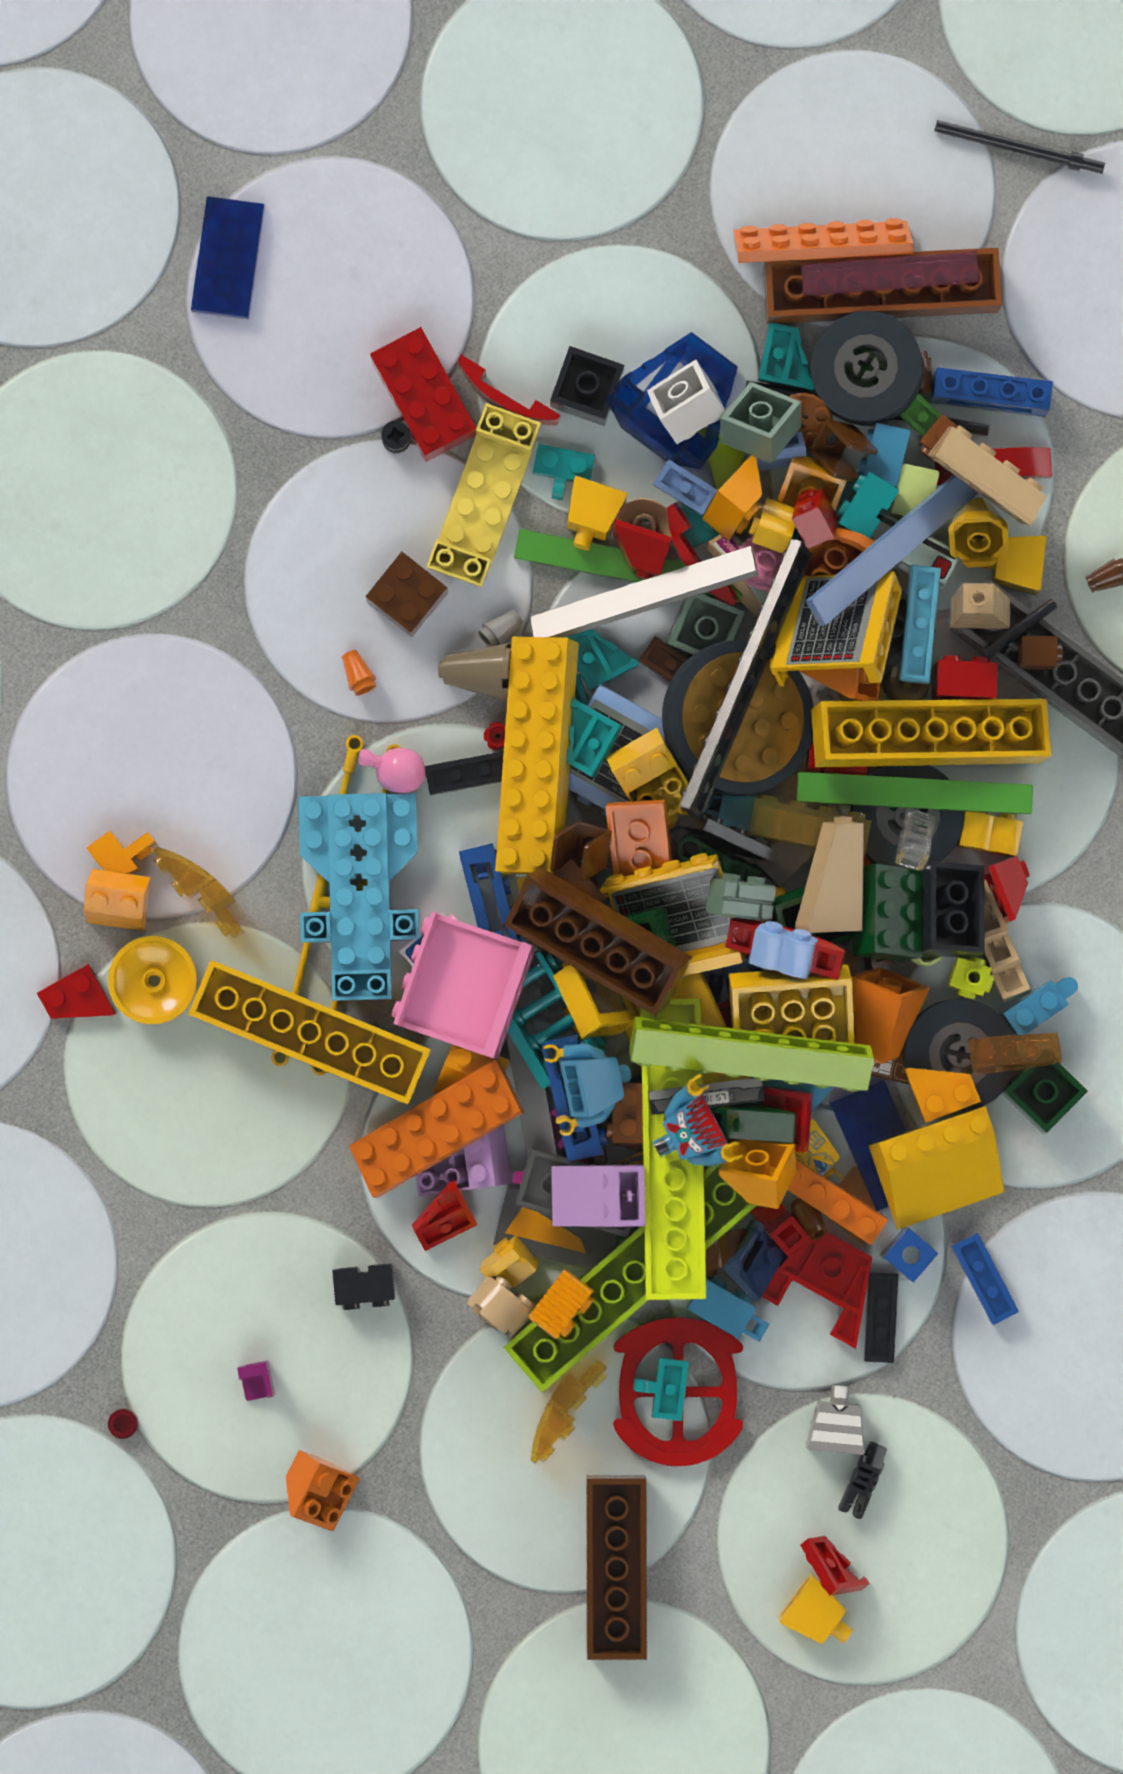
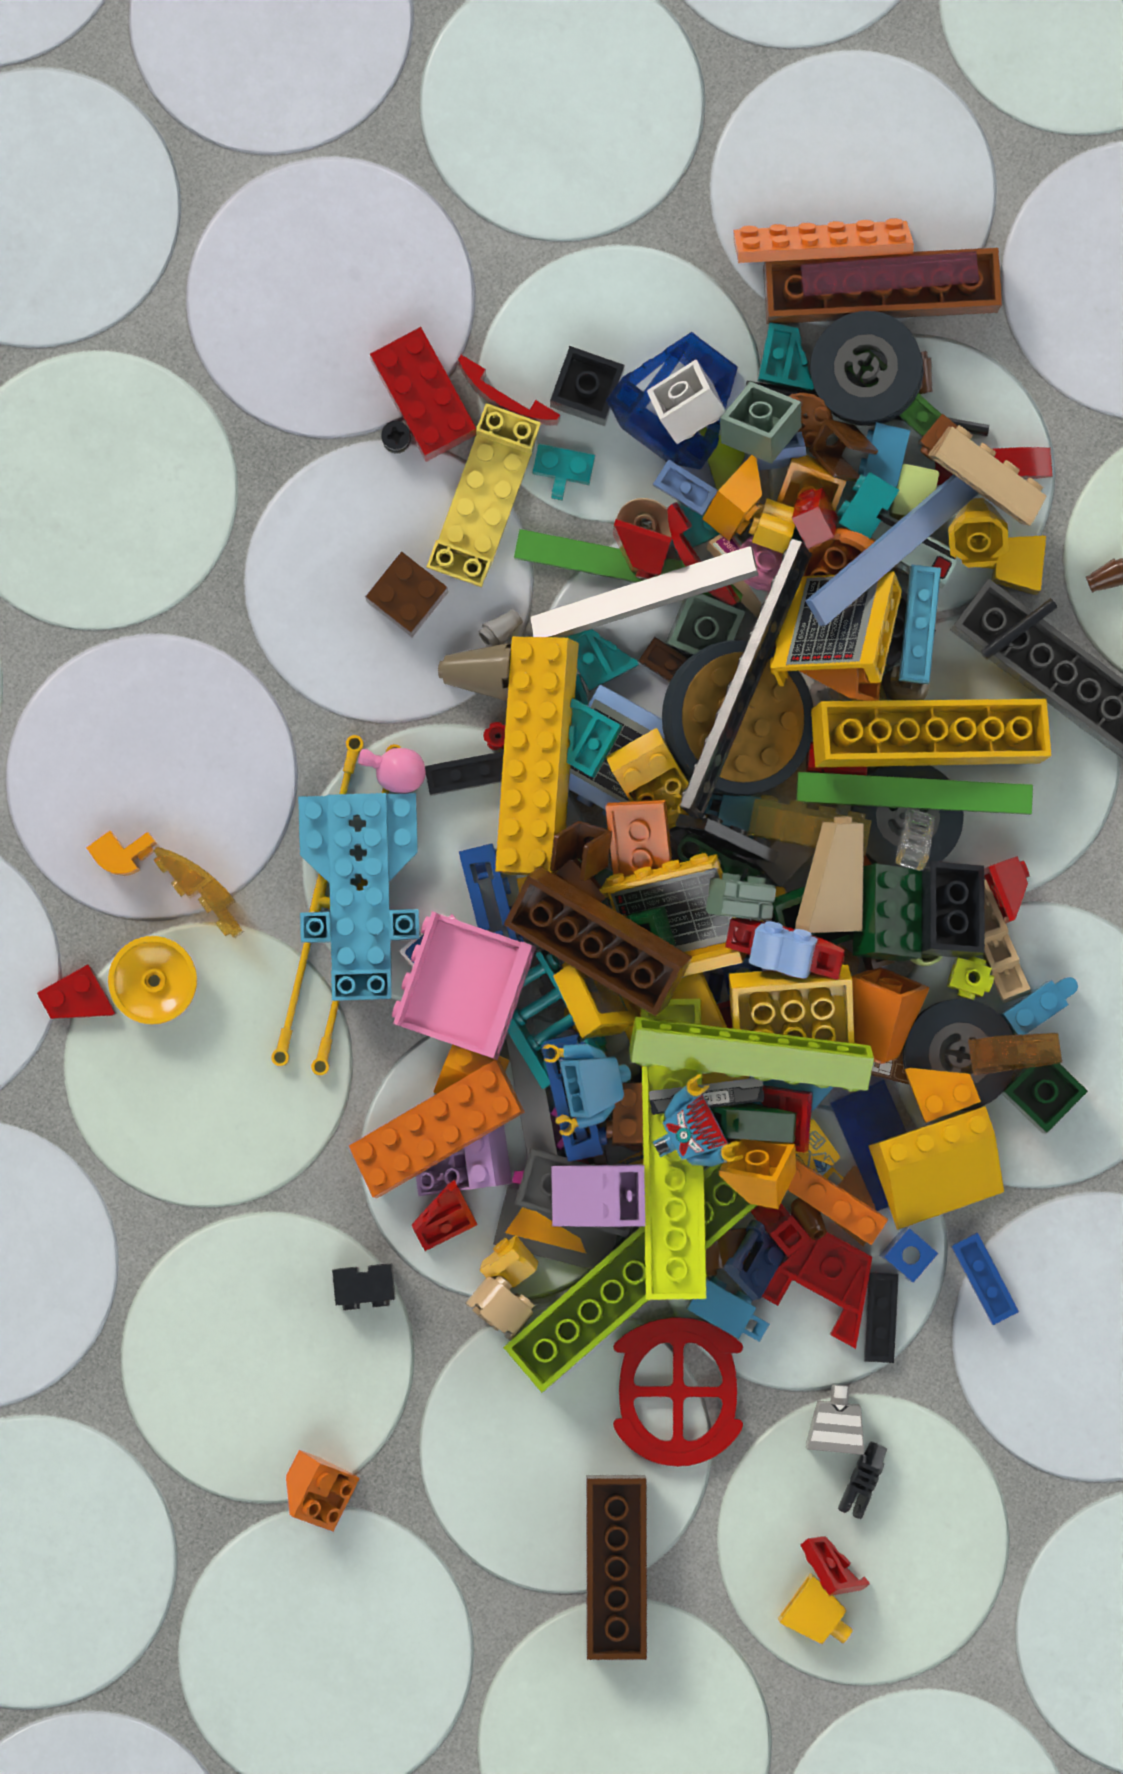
(116, 900): light orange slope -> none
(123, 1423): dark red tile -> none
(227, 257): clear blue plate -> none
(256, 1380): magenta panel -> none
(309, 1032): yellow brick -> none
(358, 674): orange cone -> none
(555, 1418): clear yellow slope -> none
(561, 1304): light orange brick -> none
(593, 511): yellow torso -> none
(667, 1389): teal plate -> none
(964, 679): red brick -> none
(980, 607): tan slope -> none
(991, 392): blue brick -> none
(991, 833): yellow brick -> none
(1039, 652): reddish brown brick -> none
(1074, 161): black bar -> none

